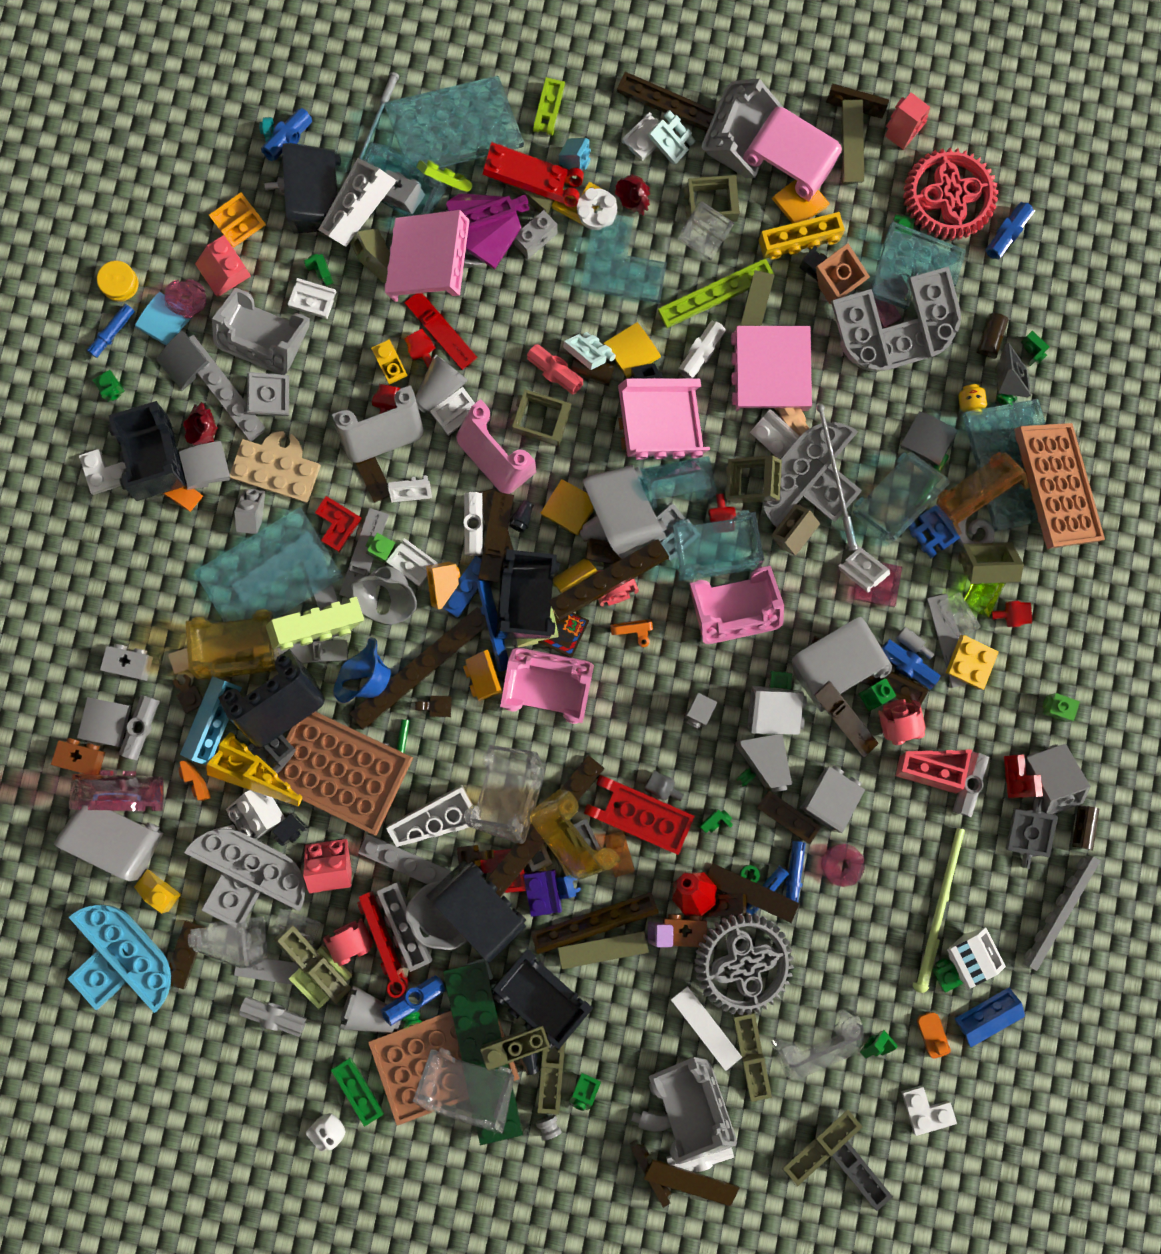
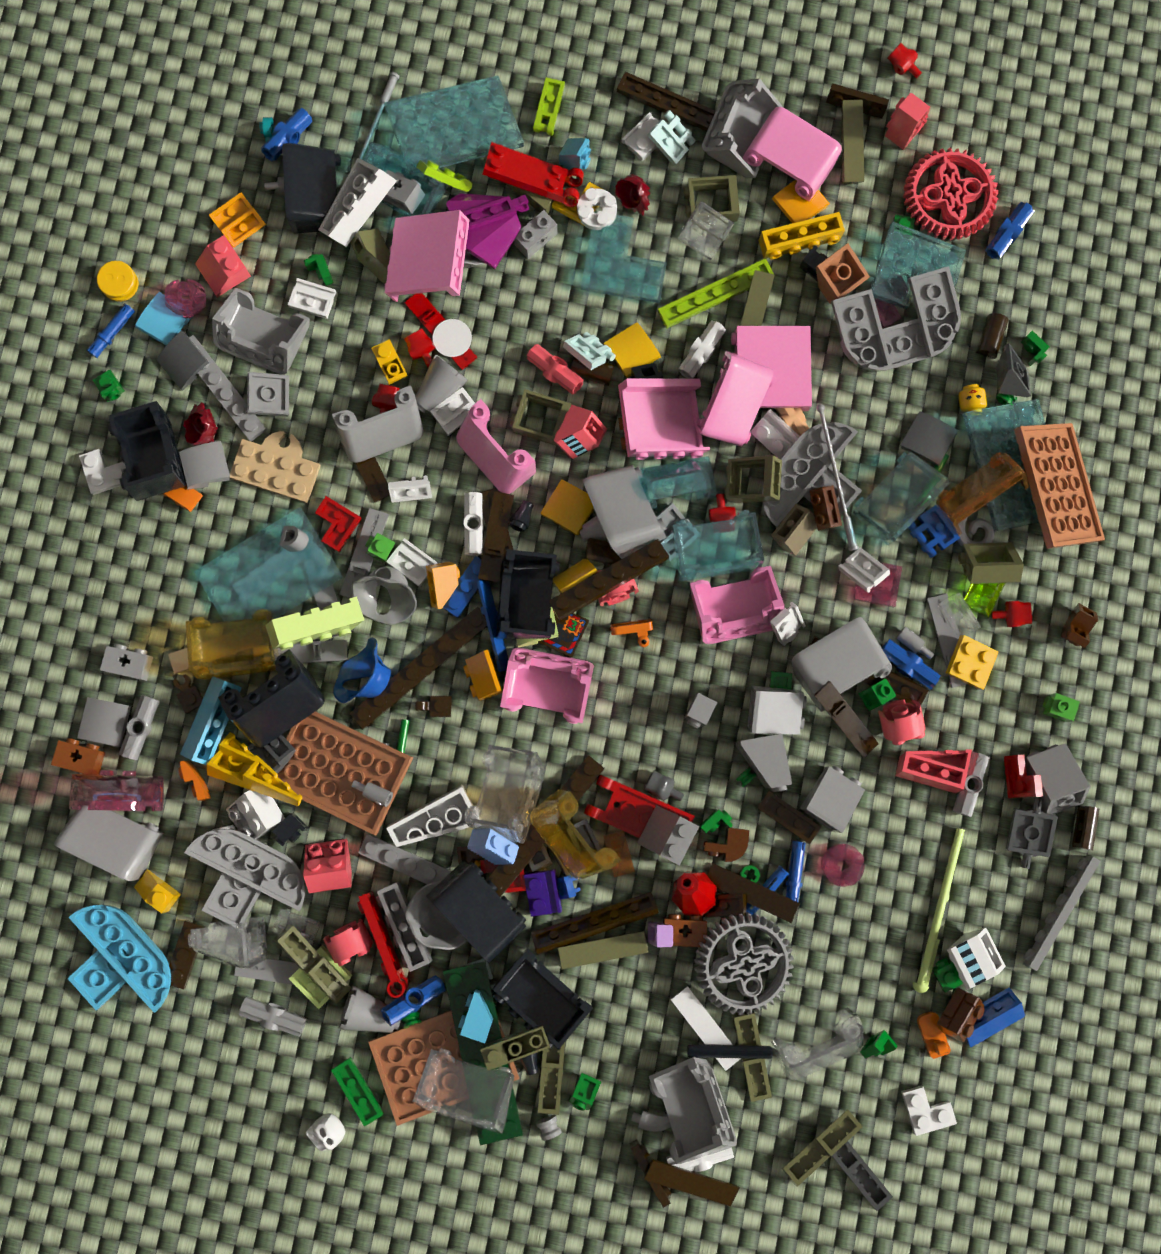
(249, 511): light grey slope -> none
(293, 539): none -> light grey plate
(374, 793): none -> light grey piece
(452, 338): none -> white sticker
(478, 1018): none -> medium azure slope
(492, 846): none -> light blue brick
(579, 432): none -> coral slope
(668, 835): none -> light grey slope
(730, 1051): none -> black axle
(735, 400): none -> bright pink windscreen
(735, 845): none -> reddish brown brick
(787, 624): none -> white plate
(825, 507): none -> reddish brown bracket
(903, 60): none -> red piece
(961, 1015): none -> reddish brown brick
(1079, 625): none -> reddish brown brick

